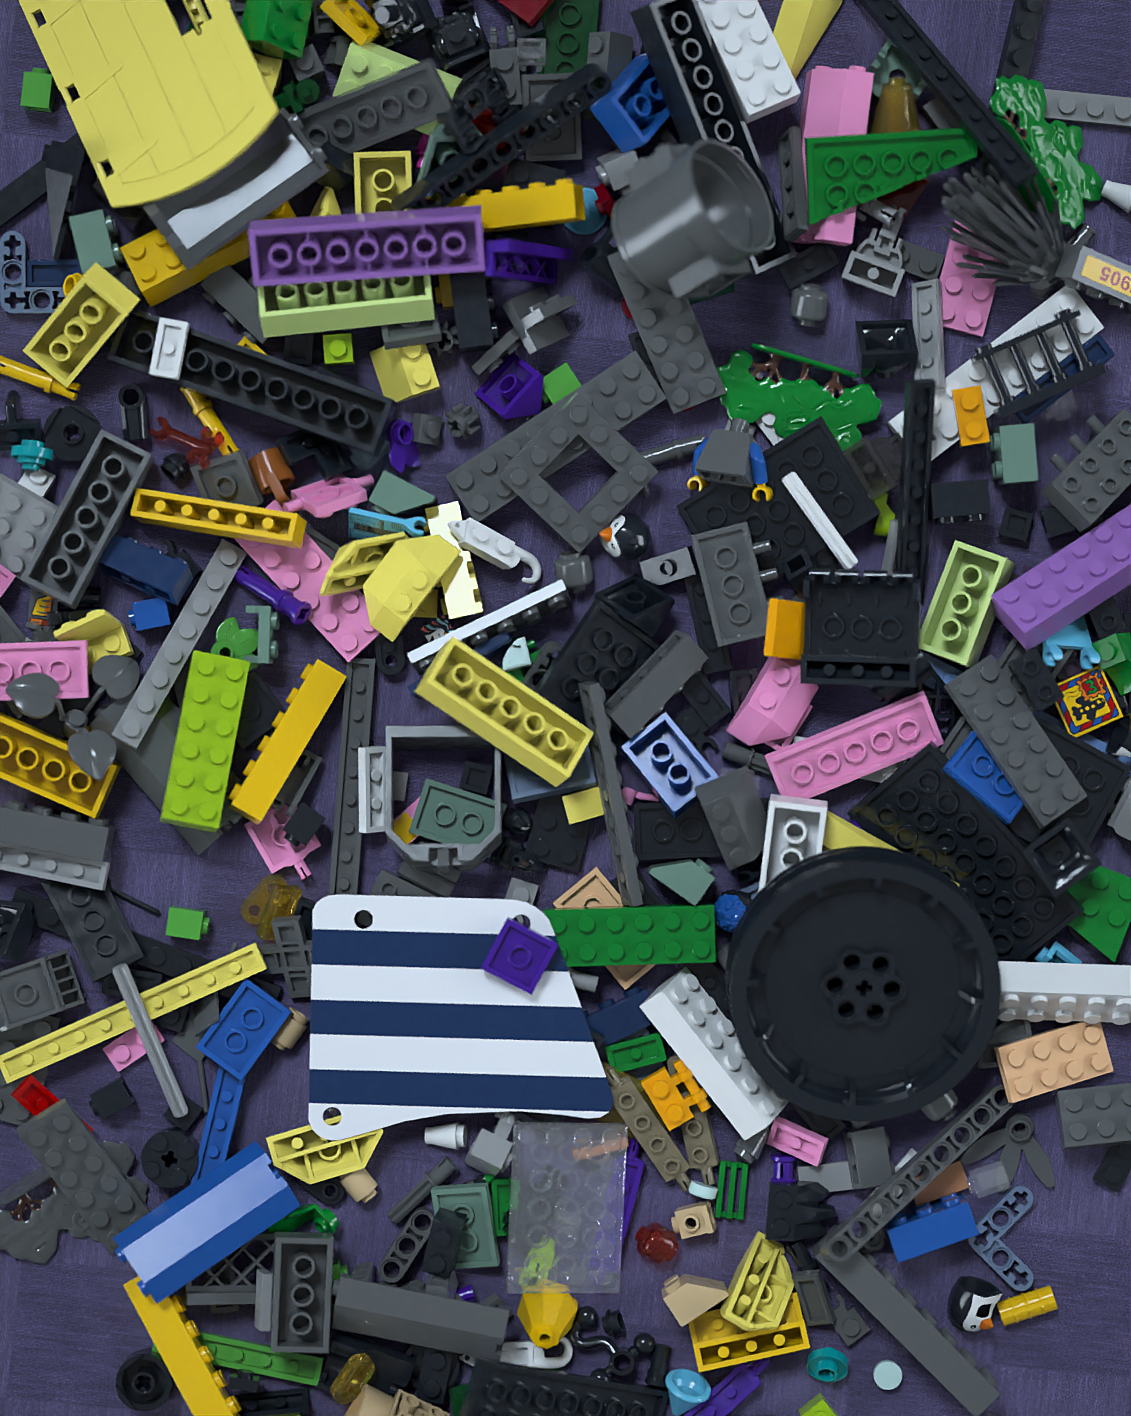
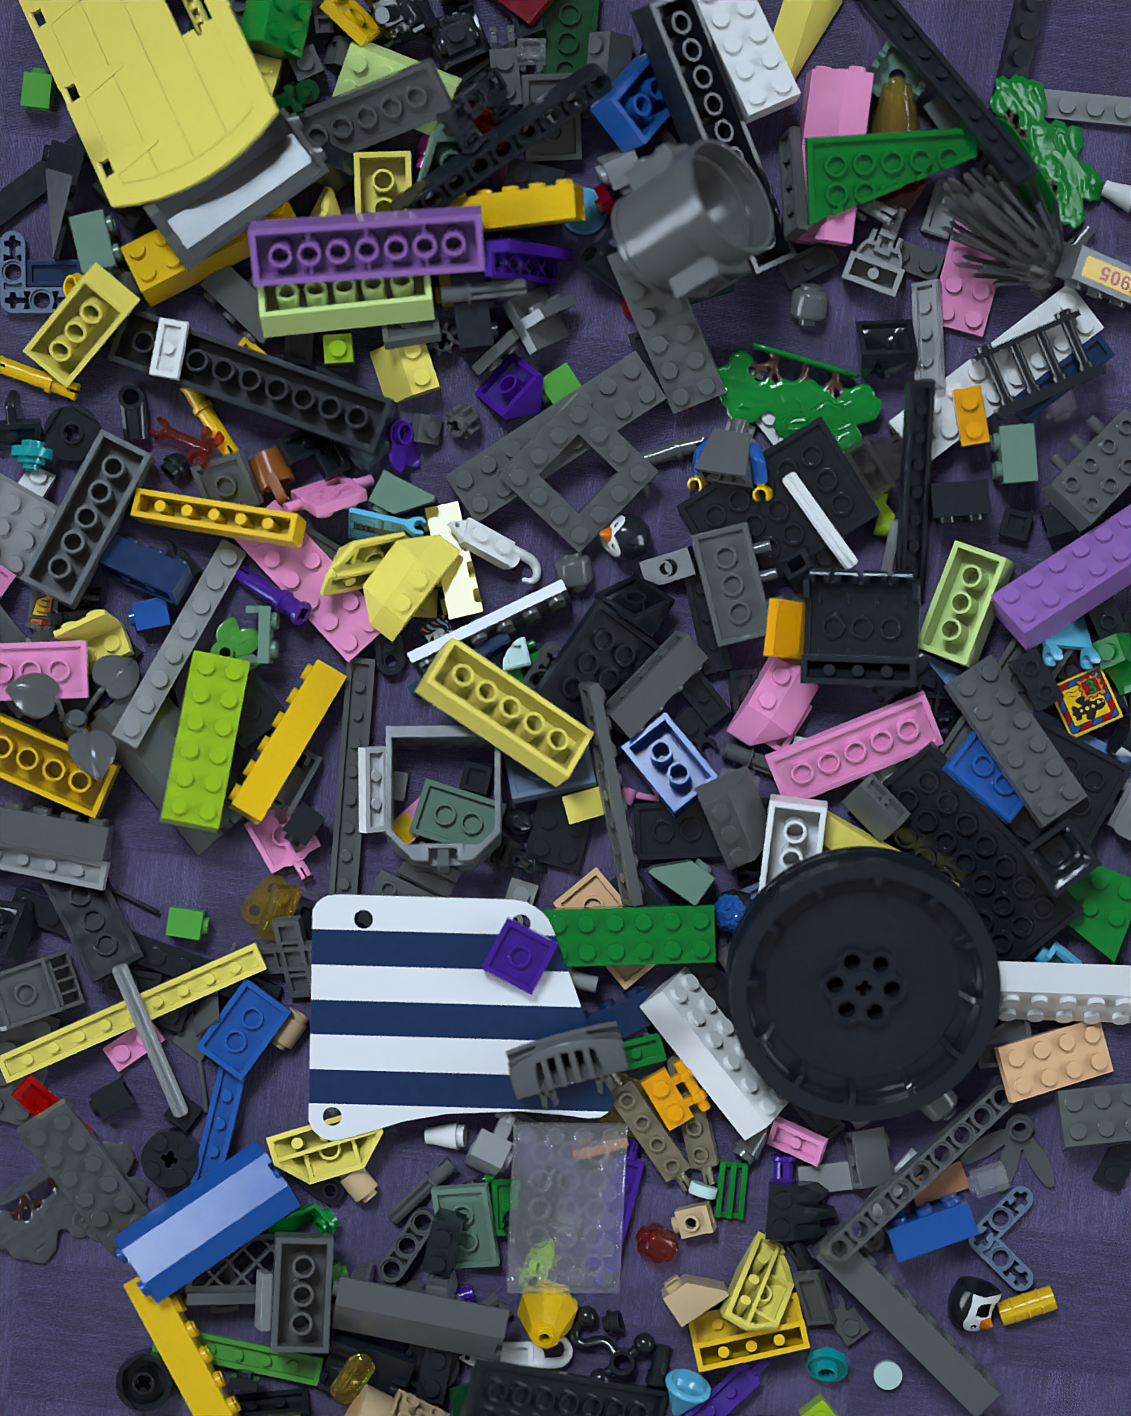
(483, 291): none -> dark grey axle
(567, 1059): none -> dark grey piece
(876, 807): none -> dark grey hinge
(934, 216): none -> light grey tile

